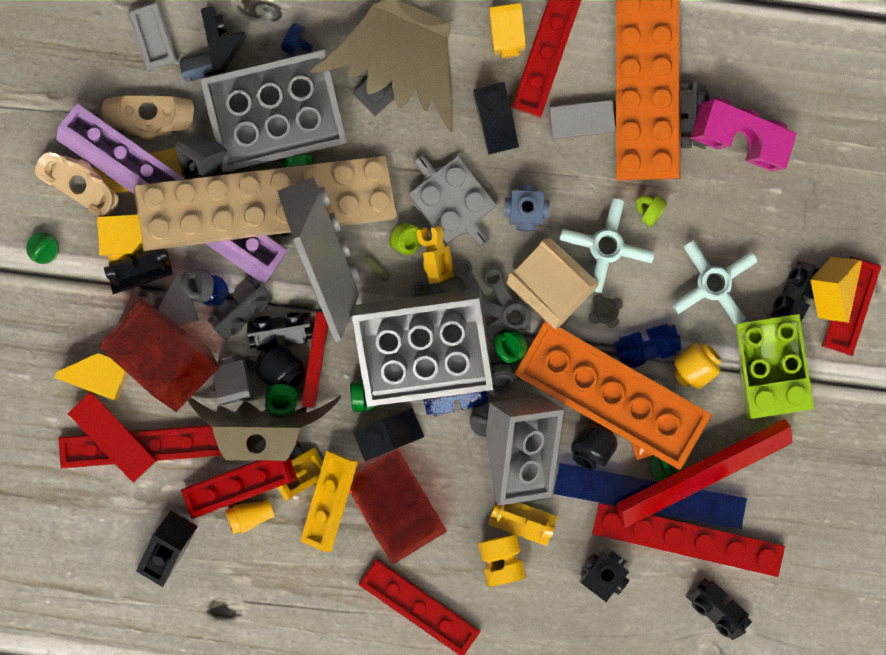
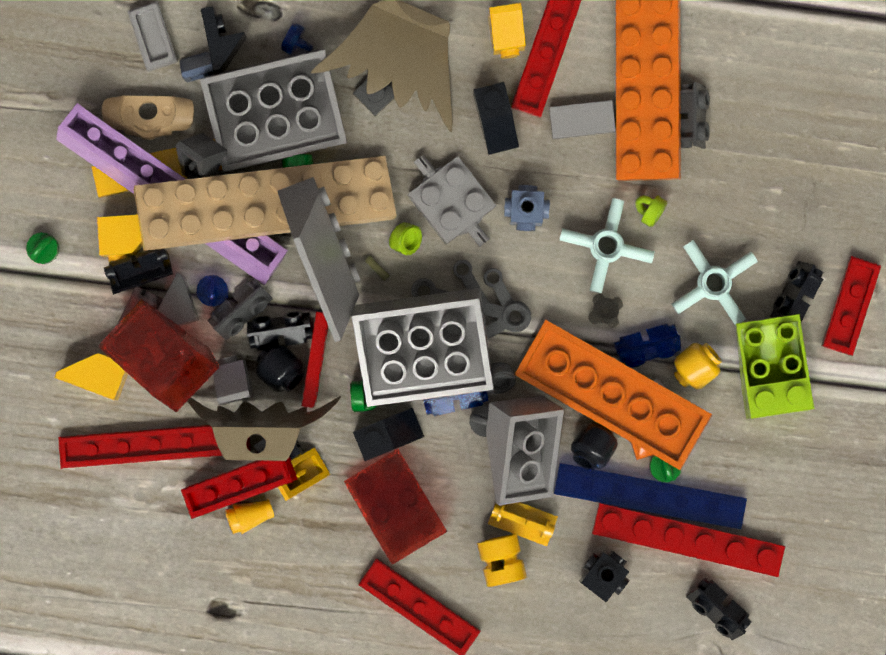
(59, 171): tan piece -> none
(112, 437): red tile -> none
(166, 548): black slope -> none
(197, 285): dark grey tile -> none
(280, 399): green tile -> none
(329, 501): yellow plate -> none
(437, 258): yellow plate -> none
(510, 346): green tile -> none
(552, 283): tan slope -> none
(704, 473): red tile -> none
(768, 141): dark pink arch -> none
(835, 288): yellow slope -> none

